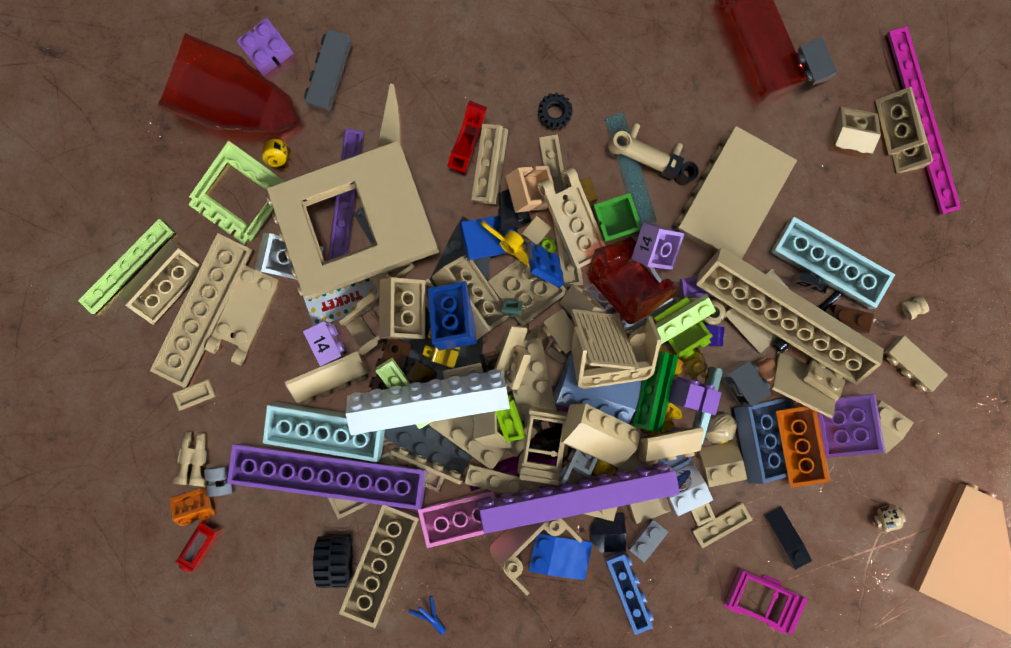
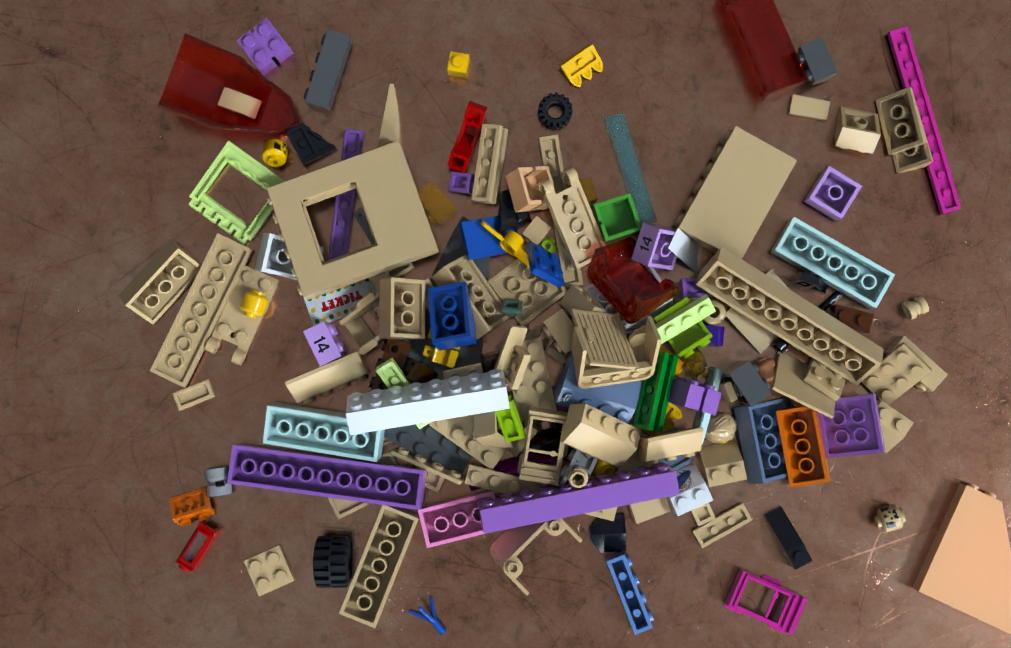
(126, 266): yellowish green plate -> none
(191, 455): tan piece -> none
(239, 103): none -> tan slope
(254, 303): none -> yellow head
(269, 570): none -> tan plate
(308, 144): none -> black wing
(436, 204): none -> clear yellow brick
(458, 64): none -> yellow brick
(461, 182): none -> medium lavender bracket
(560, 556): blue slope -> none
(578, 480): none -> tan cone
(581, 64): none -> yellow plate
(647, 539): light grey brick -> none
(668, 165): tan piece -> none
(685, 249): none -> white sticker
(727, 391): none -> tan tile
(809, 107): none -> tan tile
(832, 193): none -> lavender brick
(897, 374): none -> tan plate

